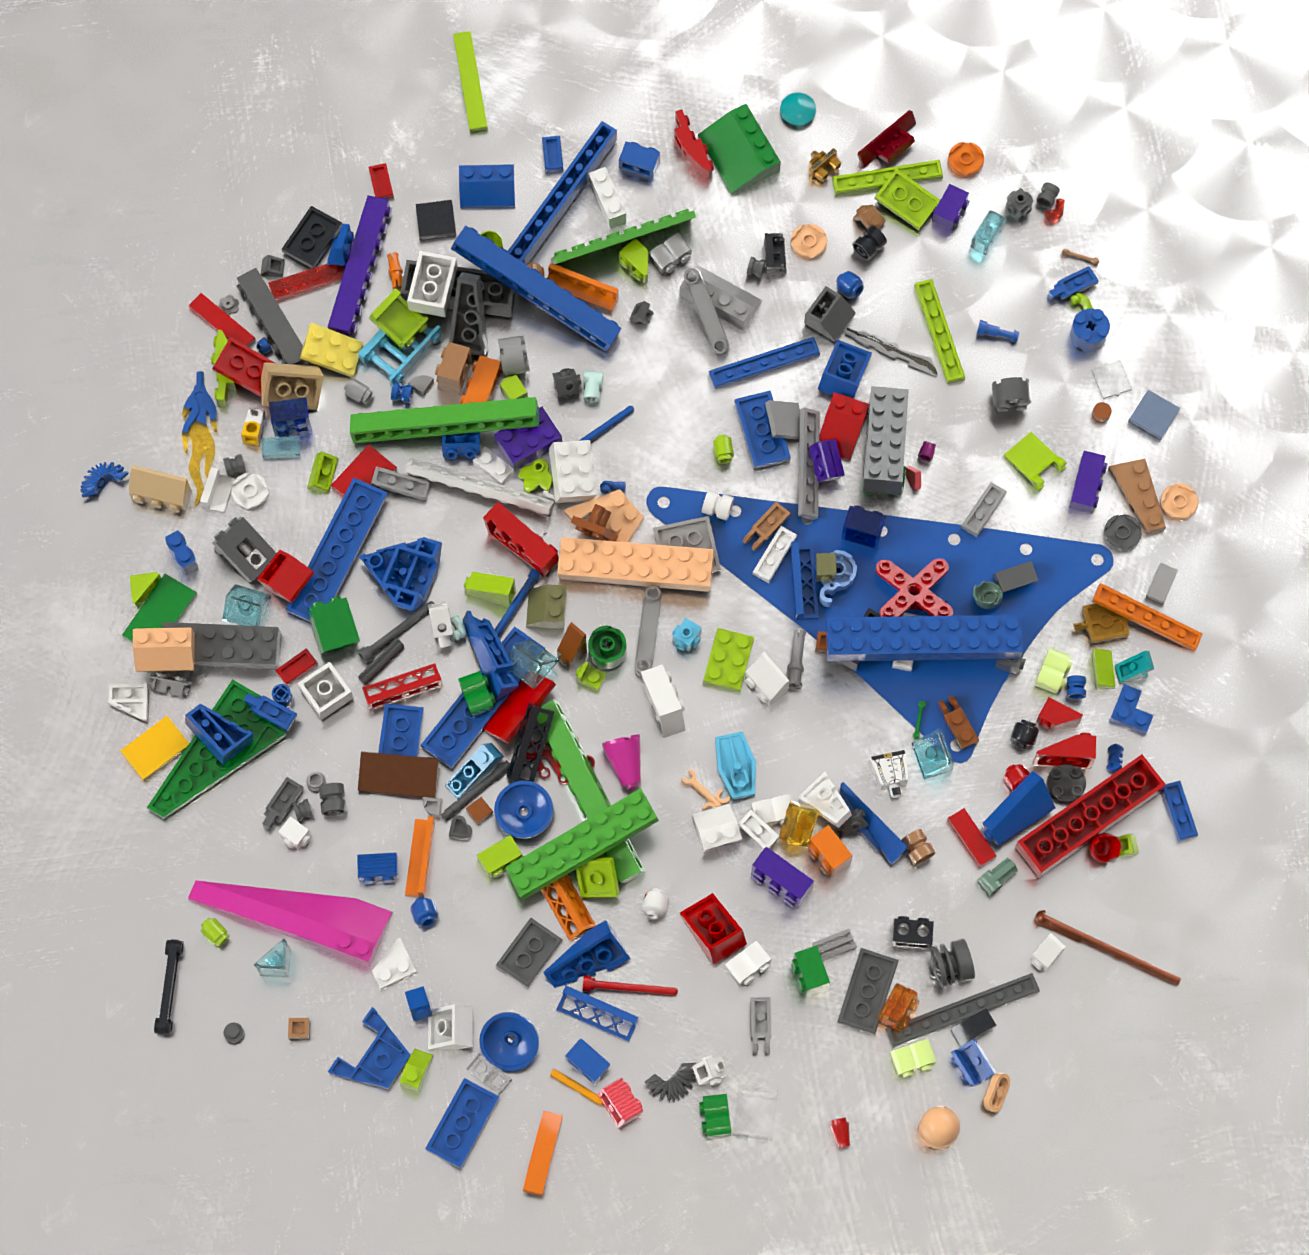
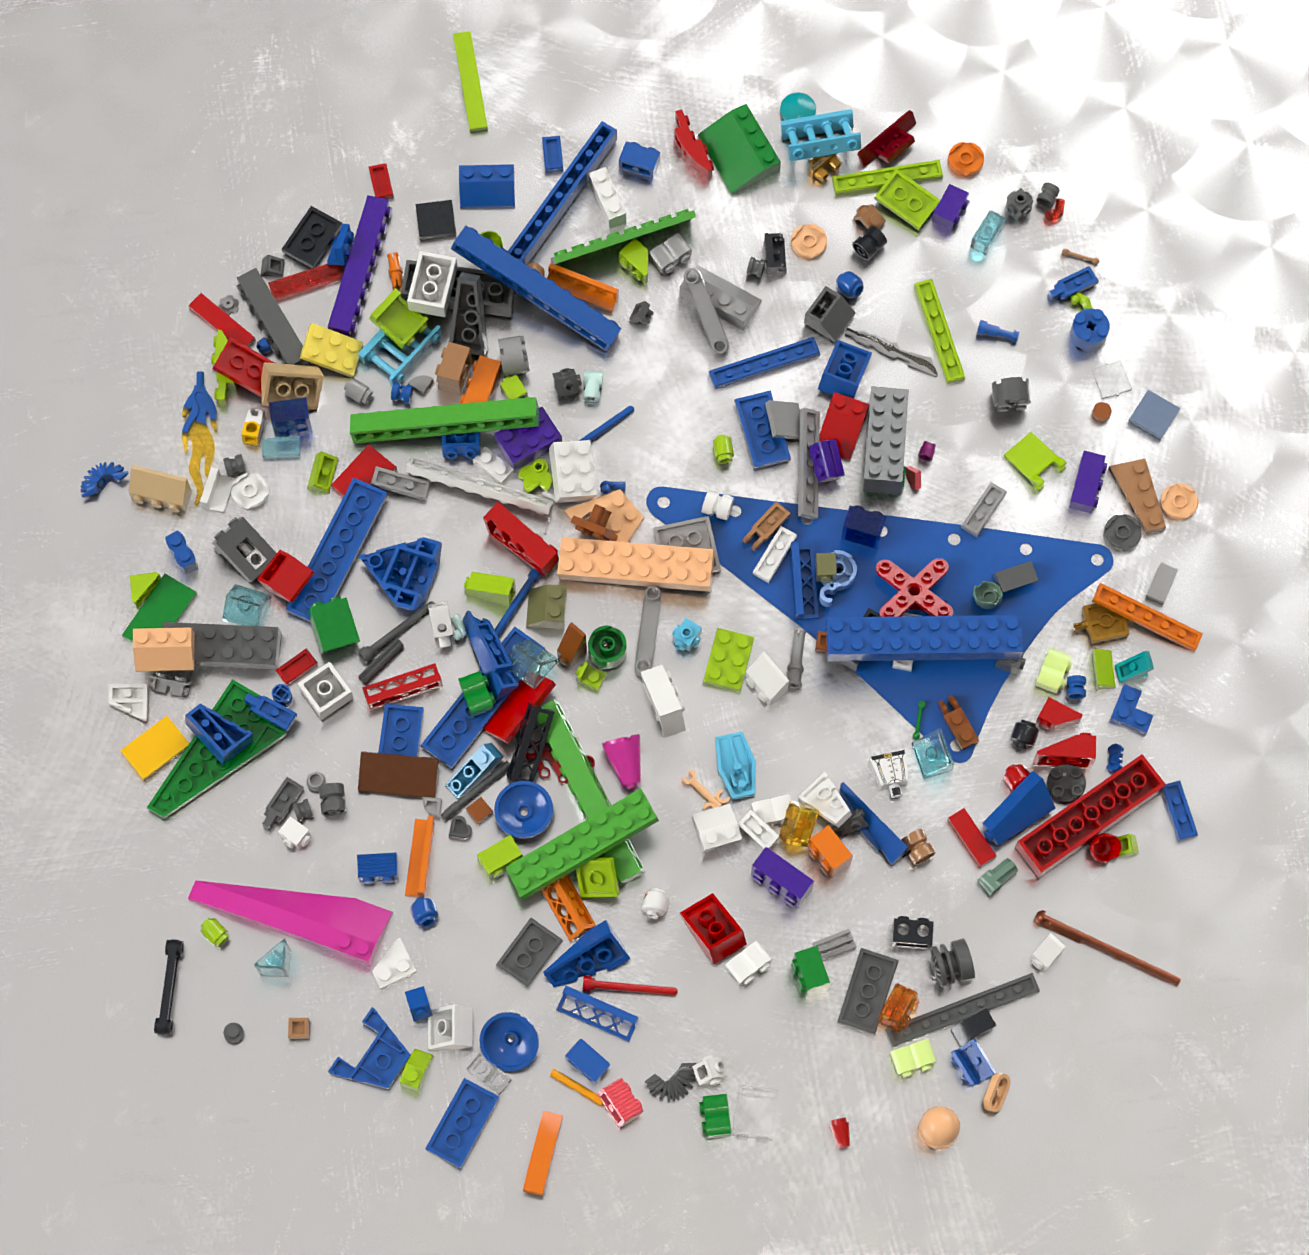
(761, 1021): light grey hinge -> none
(819, 124): none -> medium azure fence

